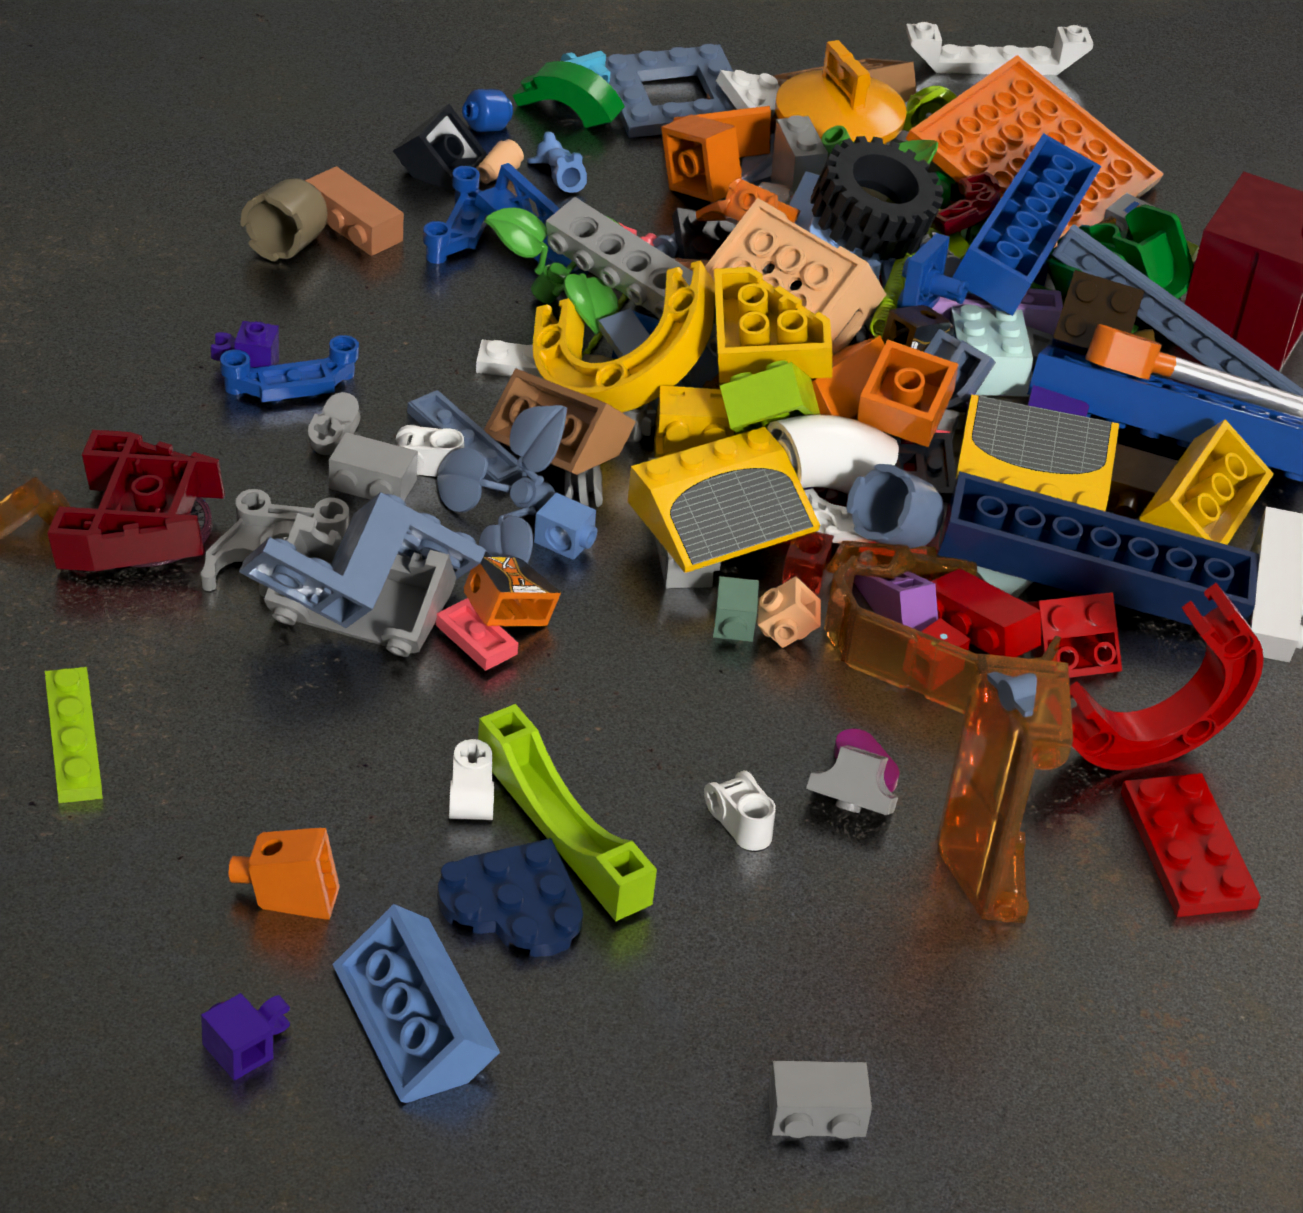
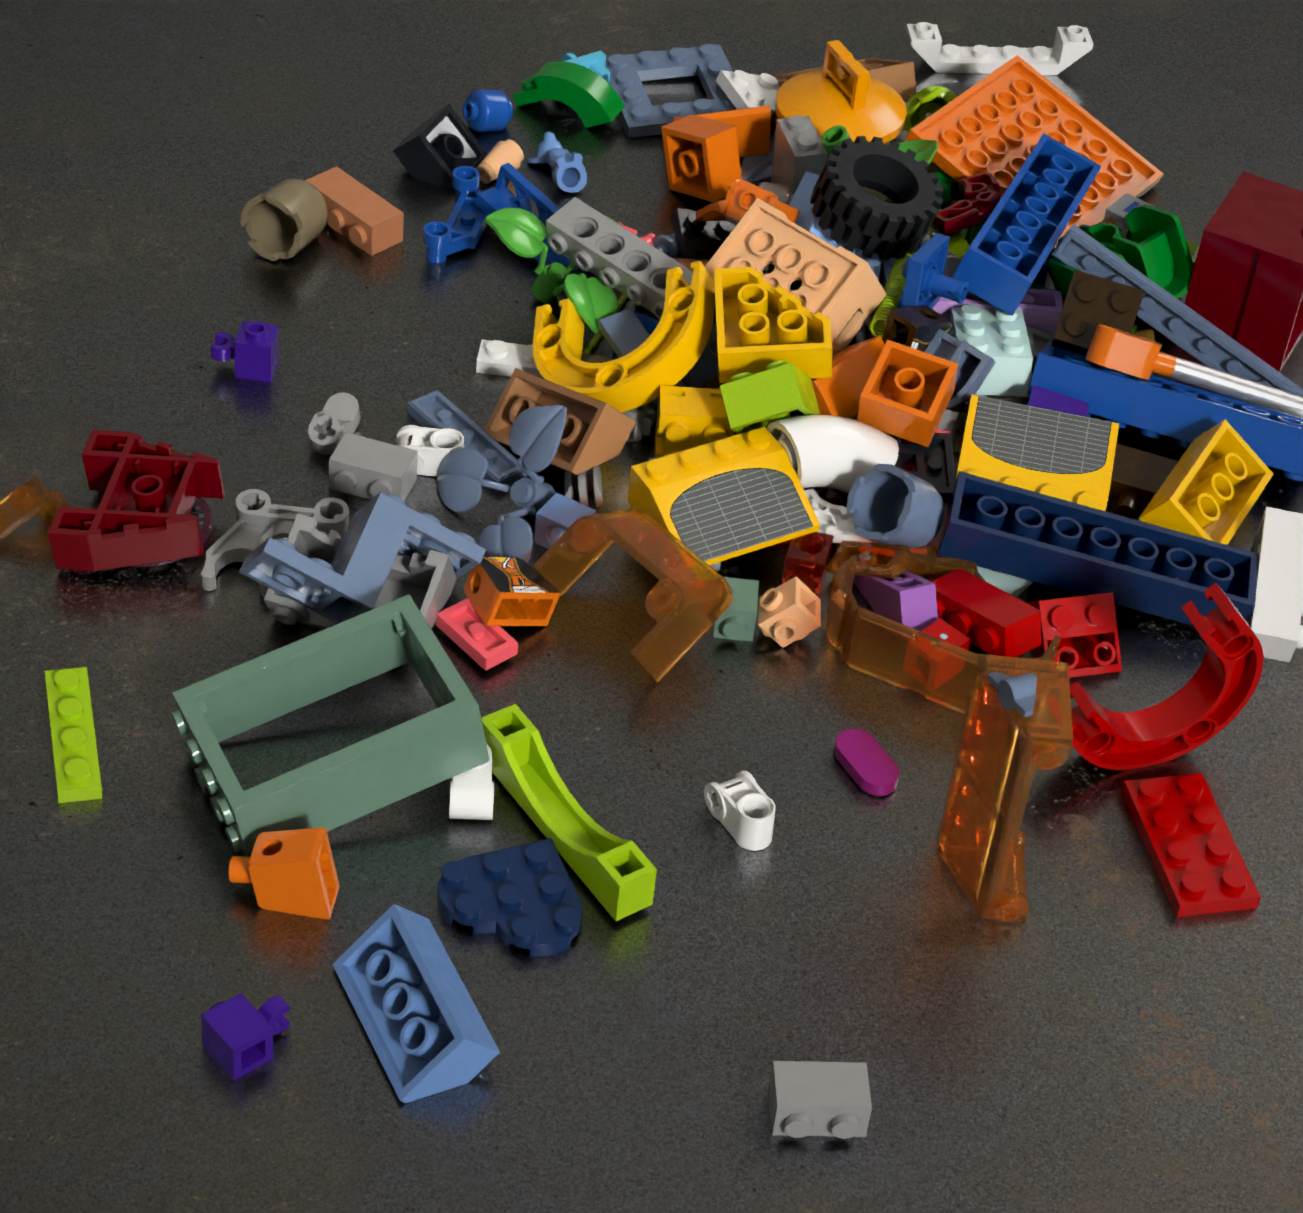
(290, 379): blue plate -> none
(353, 778): none -> sand green door
(682, 602): none -> clear orange windscreen
(856, 781): light grey brick -> none

